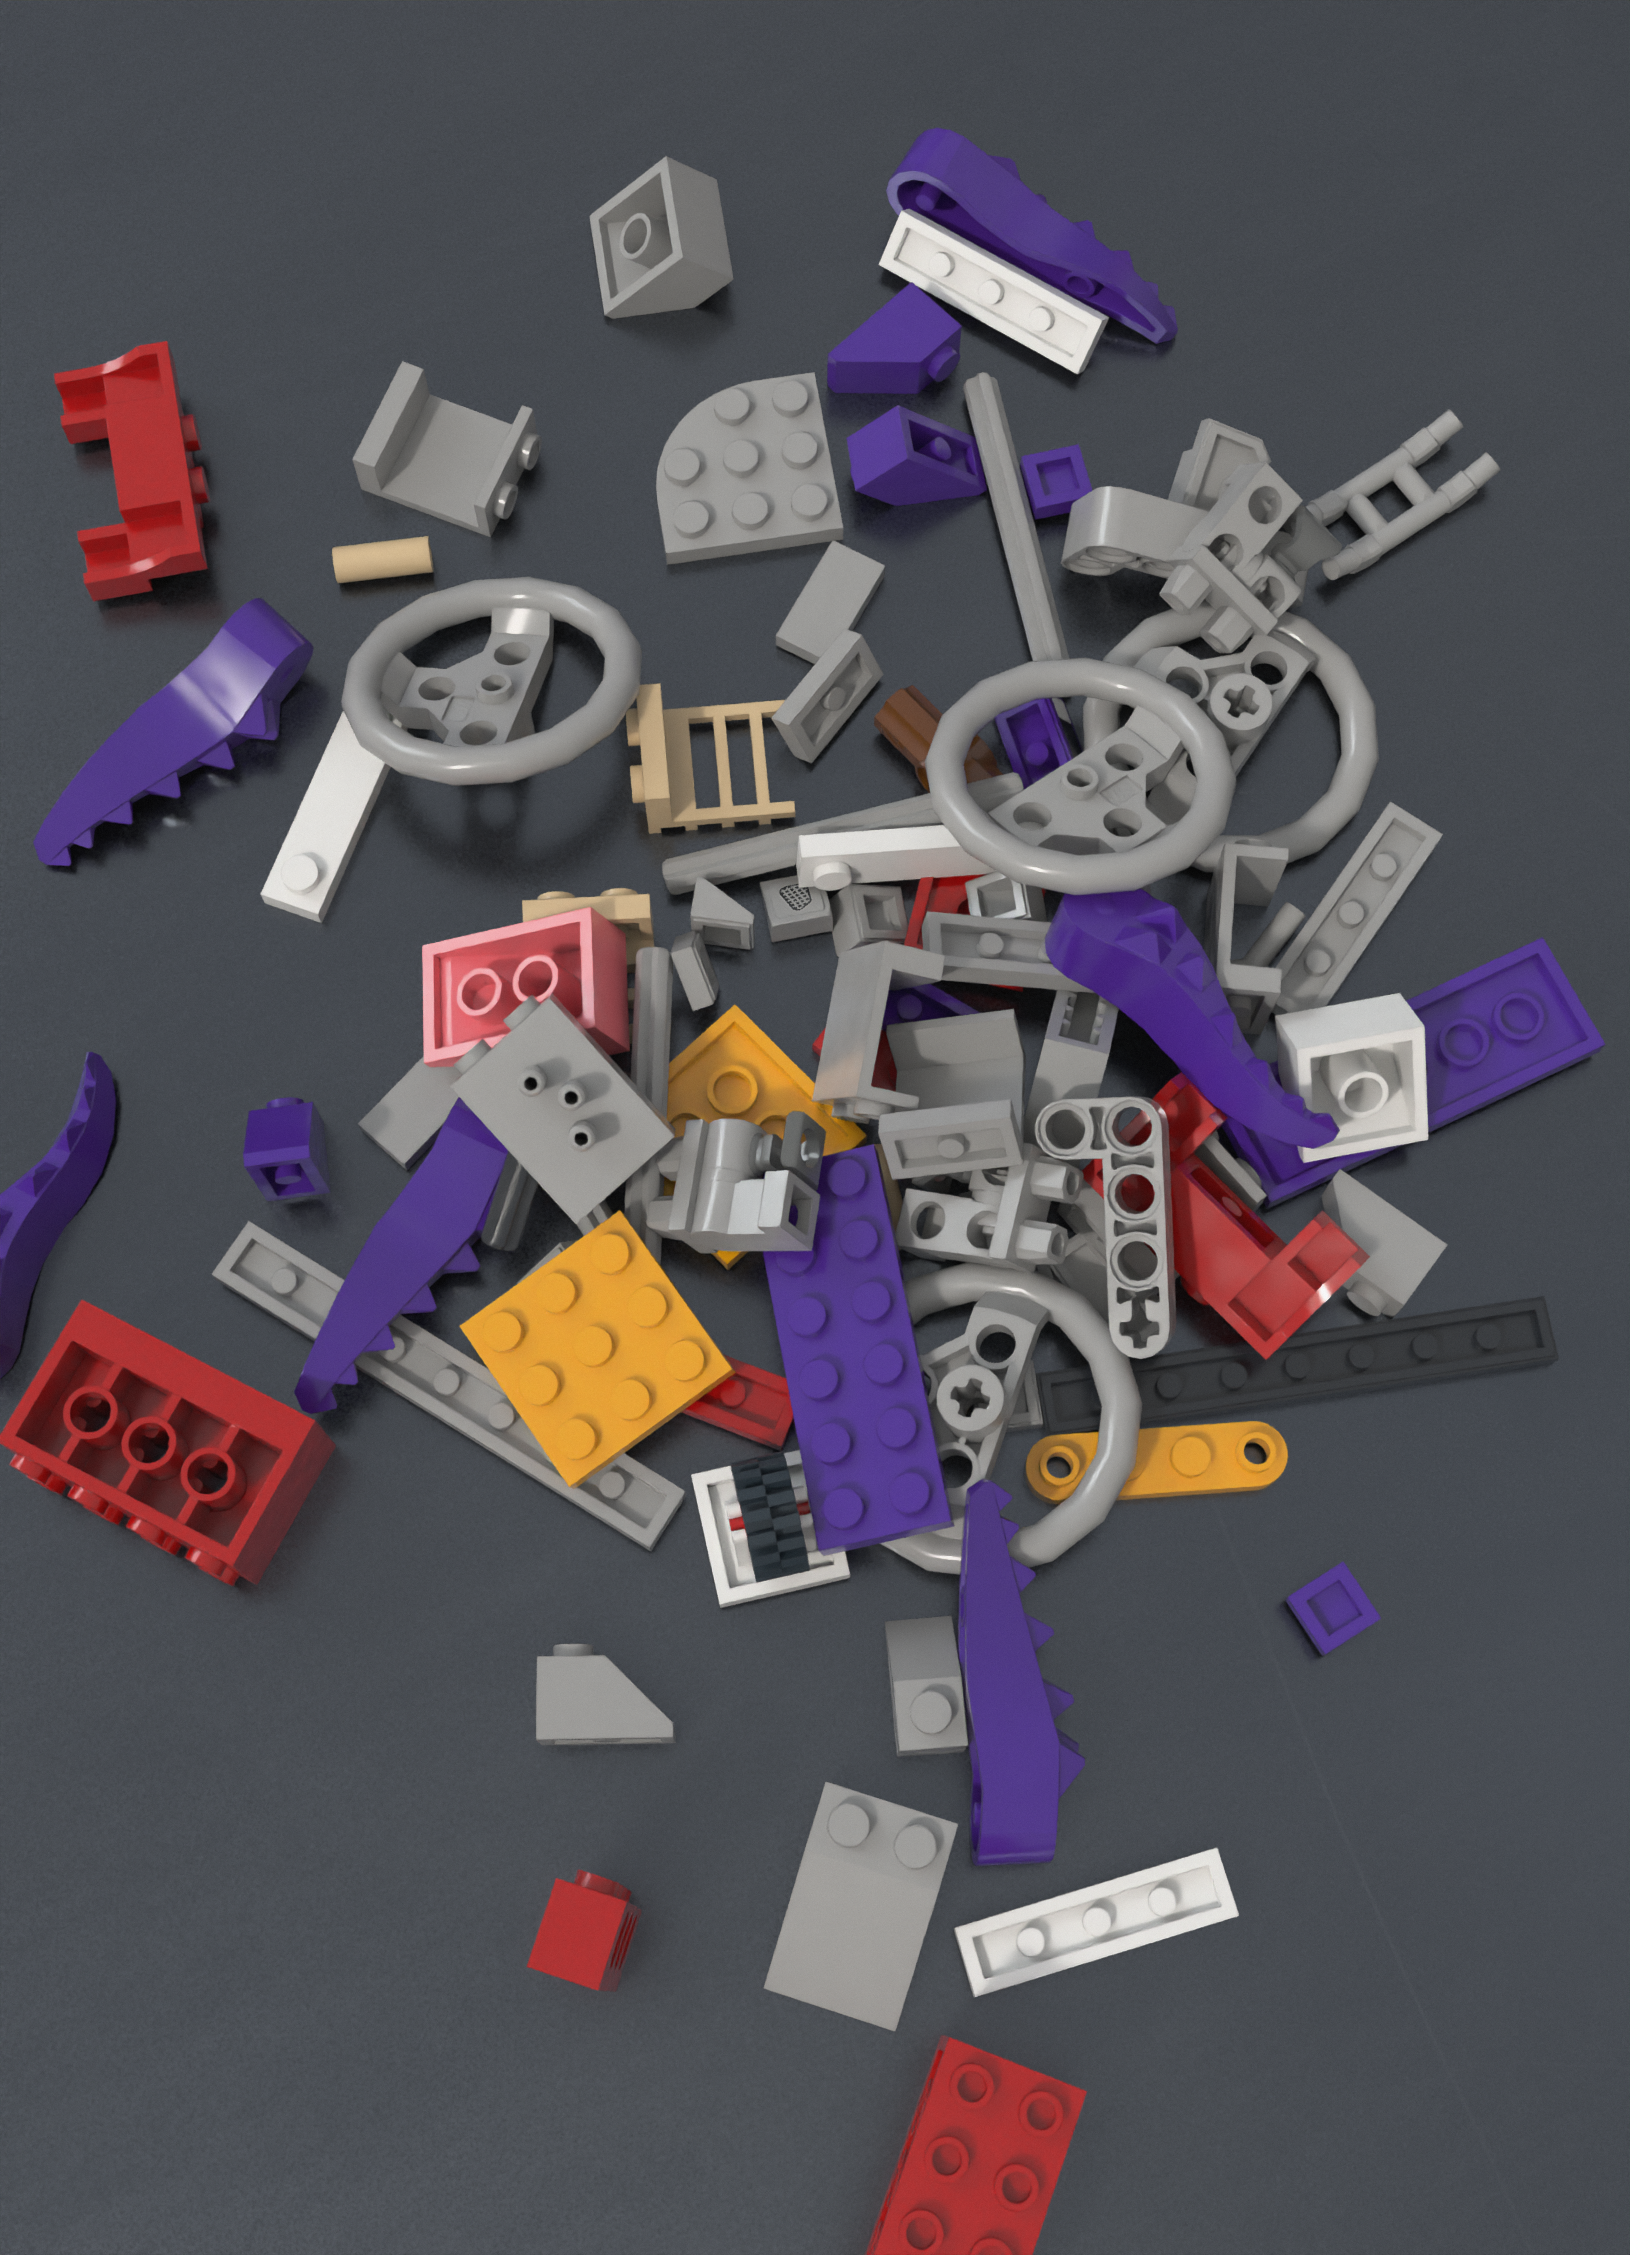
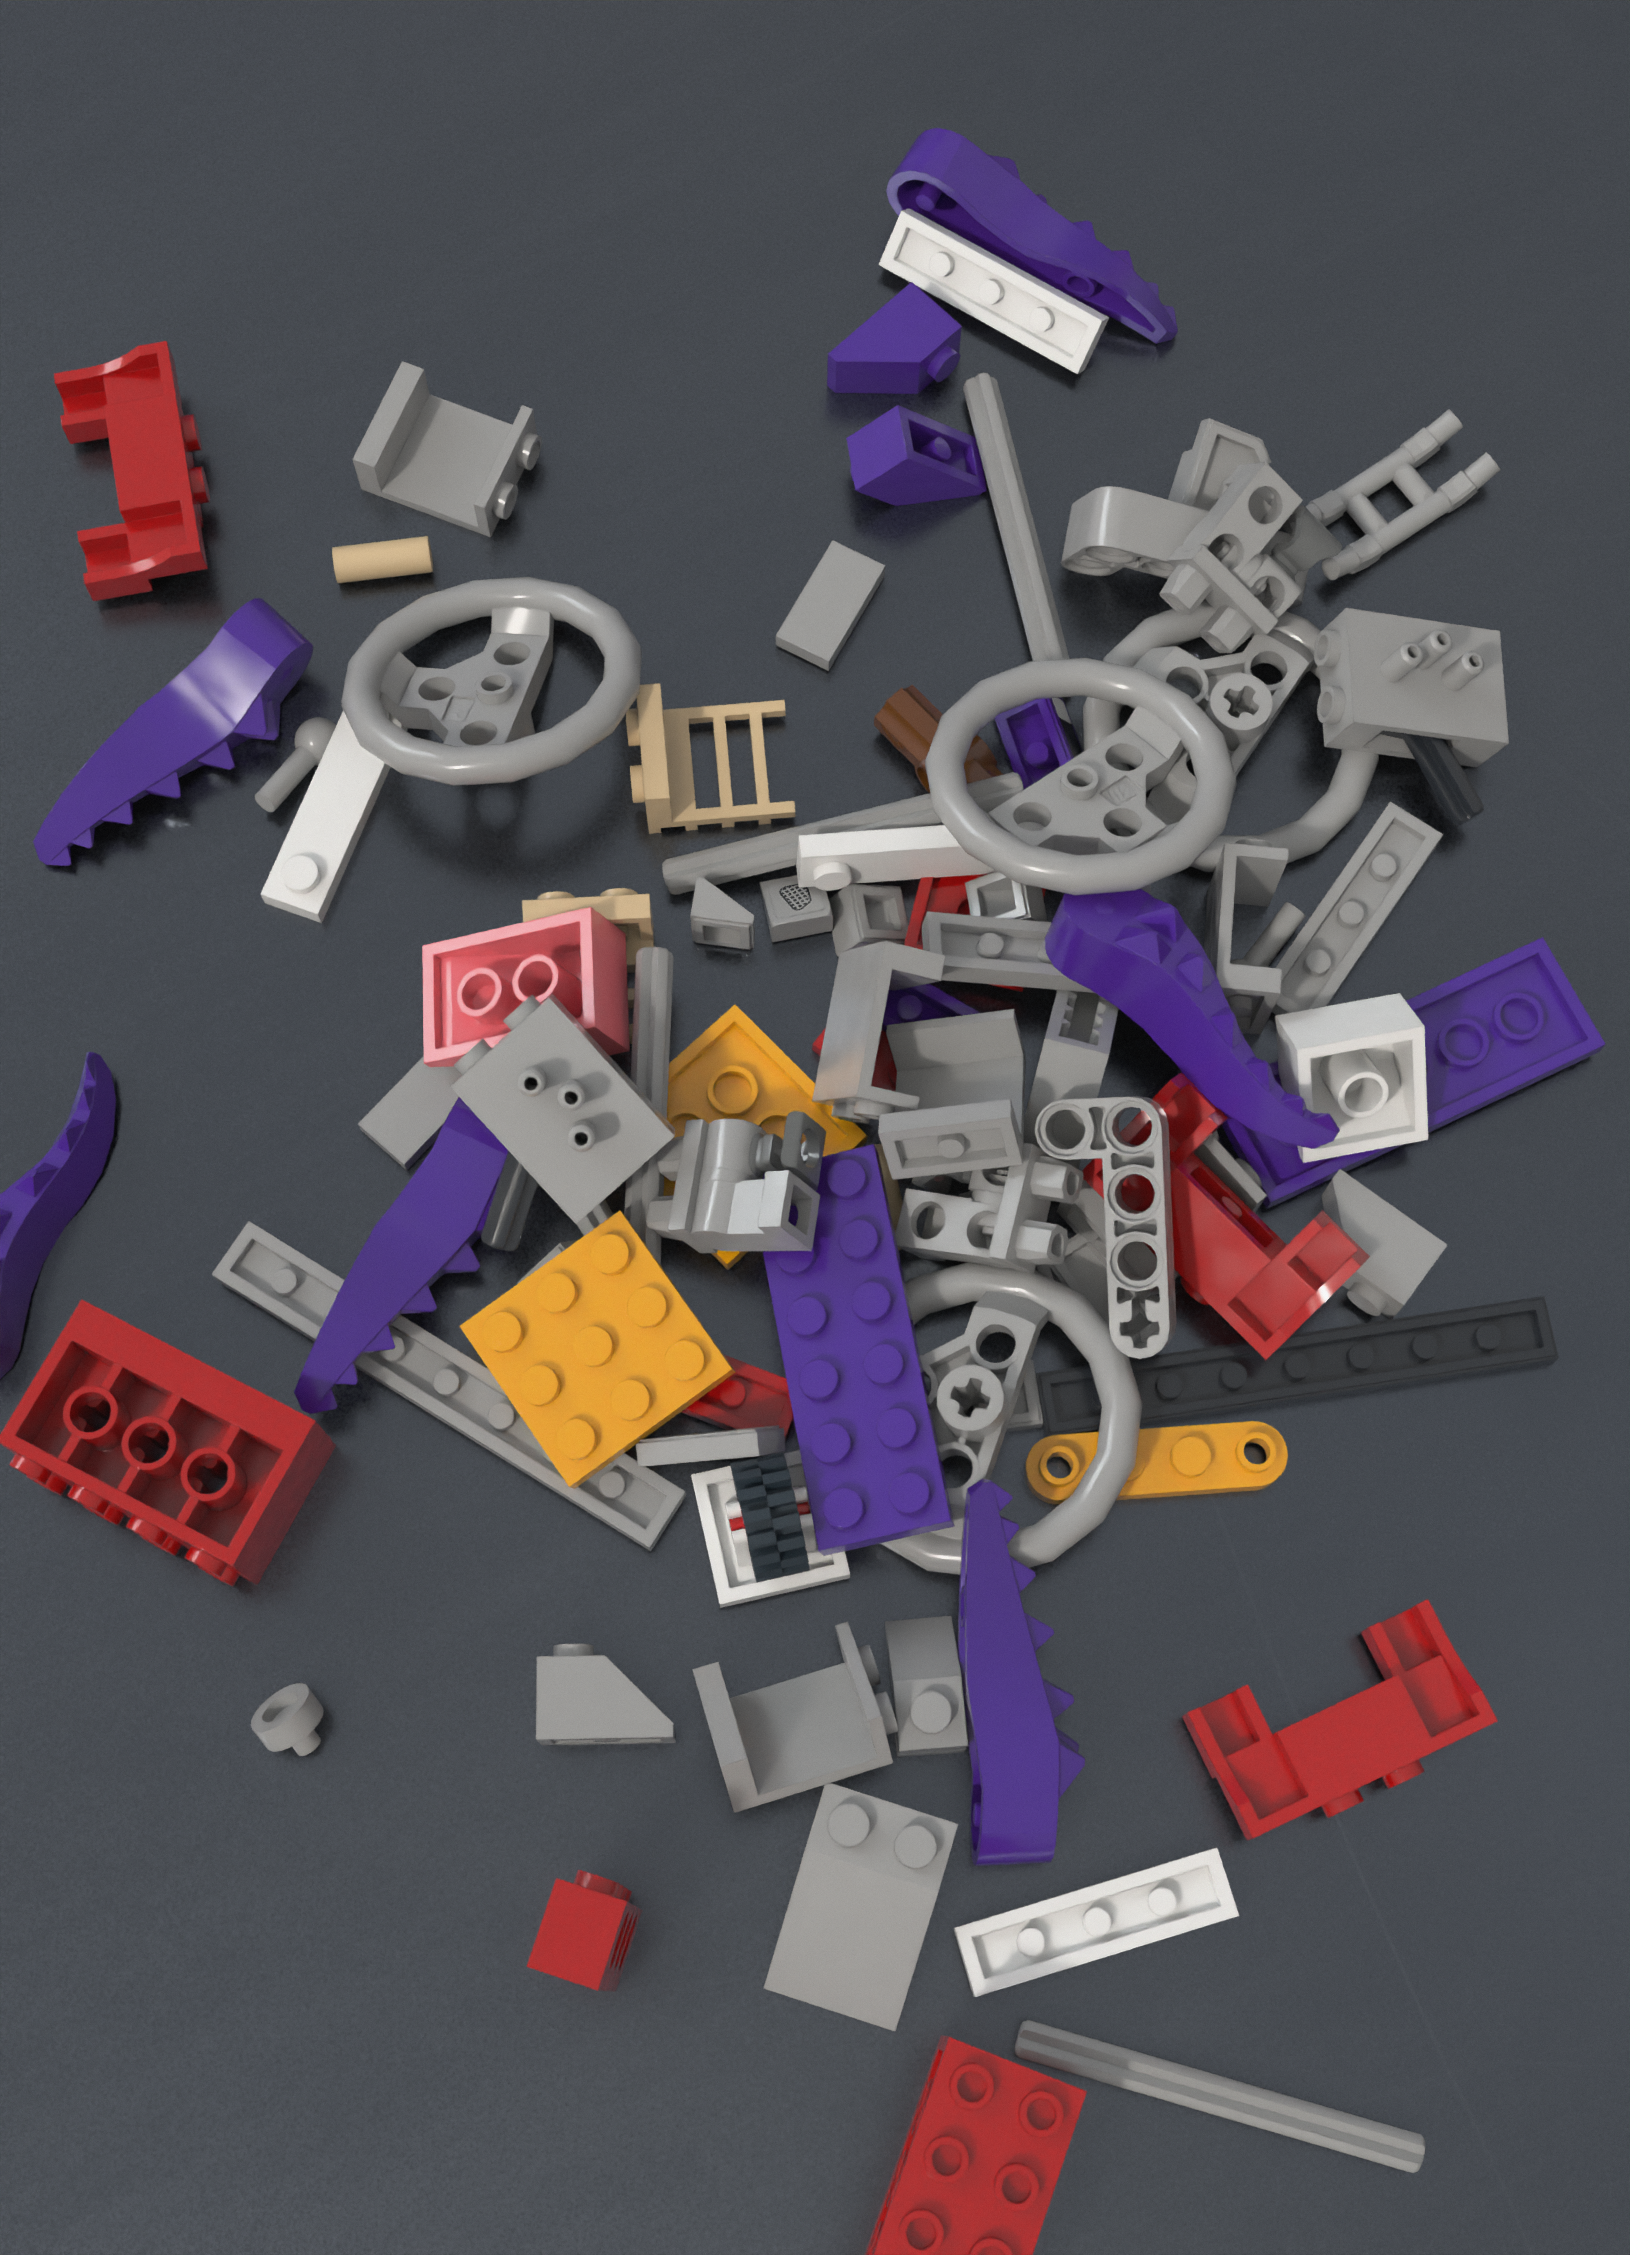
(287, 1150): dark purple slope -> none
(289, 1720): none -> light grey tile
(310, 744): none -> light grey bar
(661, 242): light grey slope -> none
(695, 969): light grey tile -> none
(710, 1446): none -> light grey tile
(748, 473): light grey plate -> none
(800, 1728): none -> light grey panel
(827, 695): light grey plate -> none
(1054, 480): dark purple plate -> none
(1220, 2096): none -> light grey axle
(1333, 1608): dark purple plate -> none
(1369, 1736): none -> red bracket
(1415, 695): none -> light grey piece

